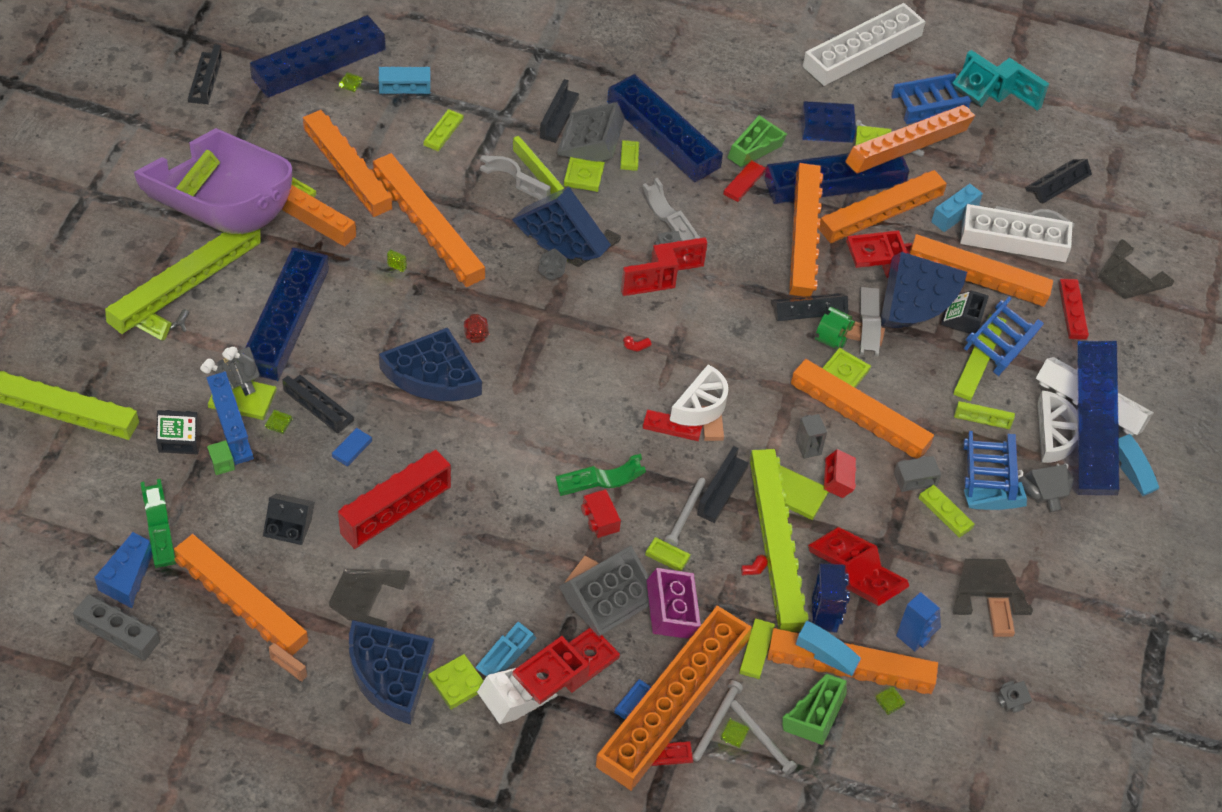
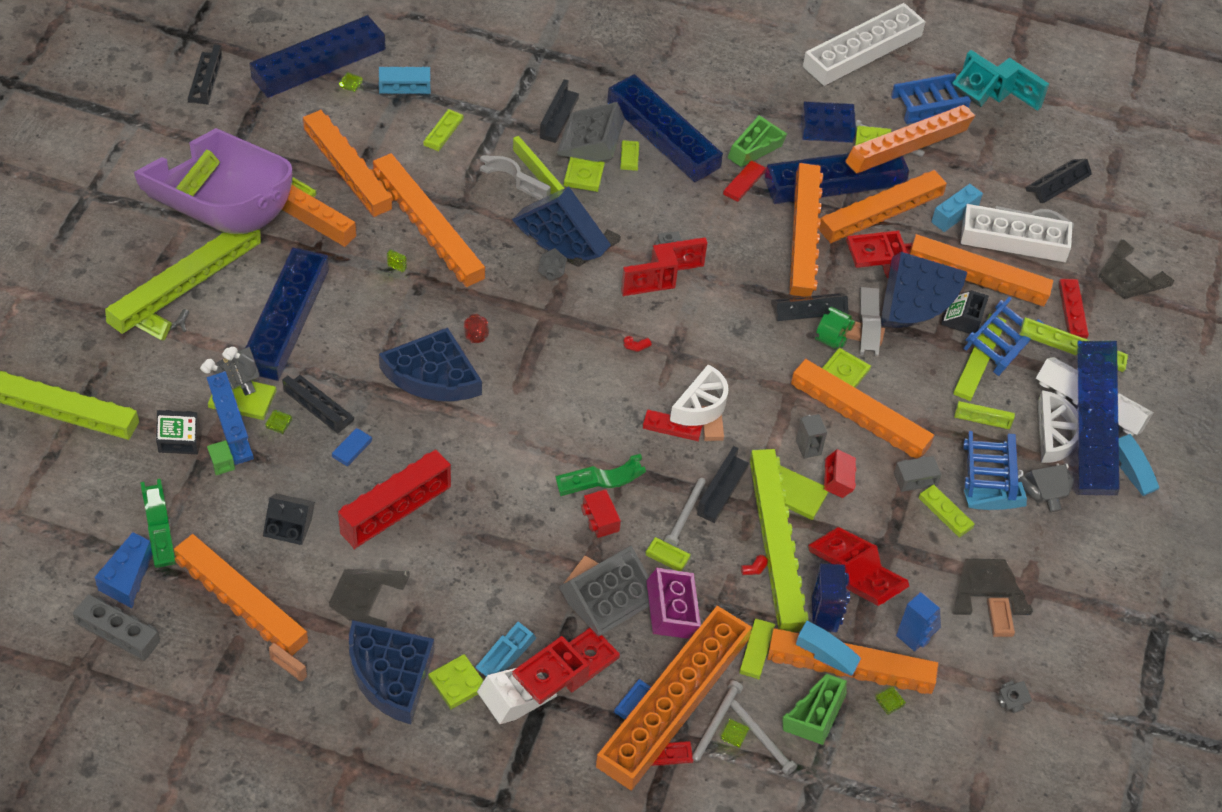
(661, 208): light grey piece -> none
(1060, 339): none -> lime tile

